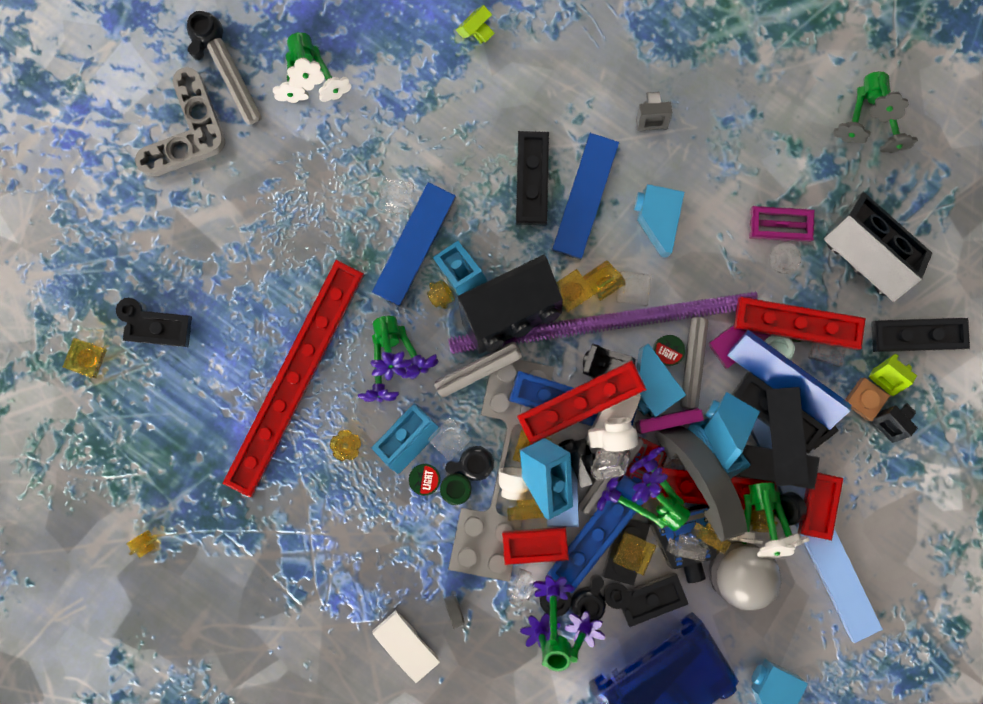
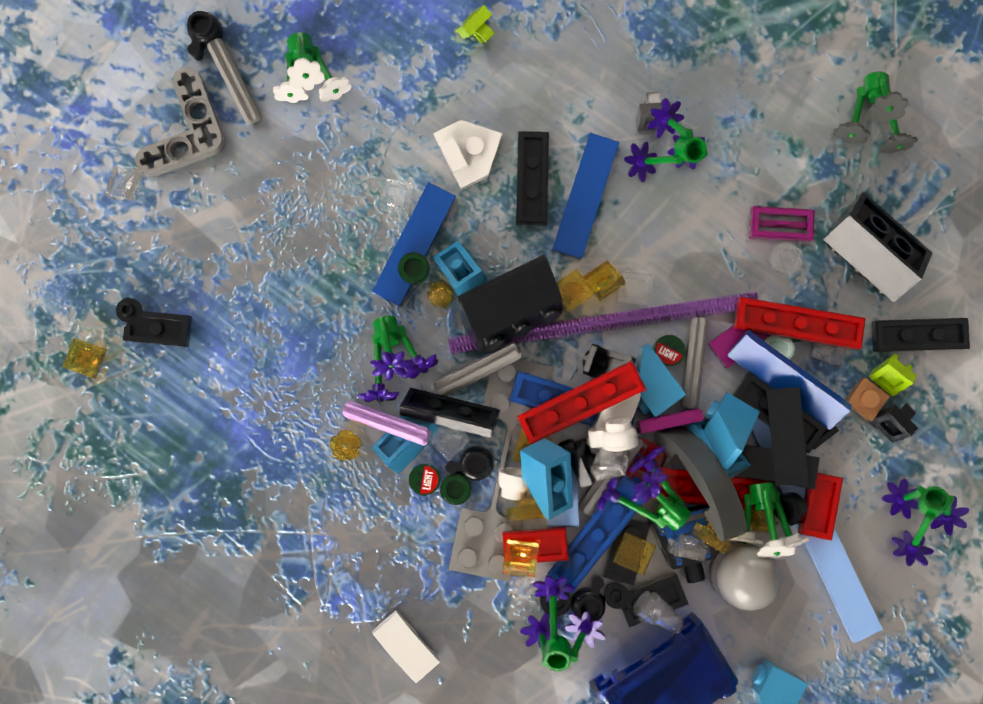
(124, 183): none -> clear plate
(142, 544): clear yellow plate -> none
(293, 379): red tile -> none
(387, 423): none -> lavender axle
(413, 268): none -> dark green tile
(450, 412): none -> black tile
(454, 611): dark grey tile -> none
(468, 151): none -> white plate
(520, 558): none -> clear yellow plate
(657, 612): none -> clear cone
(659, 216): dark azure slope -> none
(686, 148): none -> plant
(933, 503): none -> dark purple plant

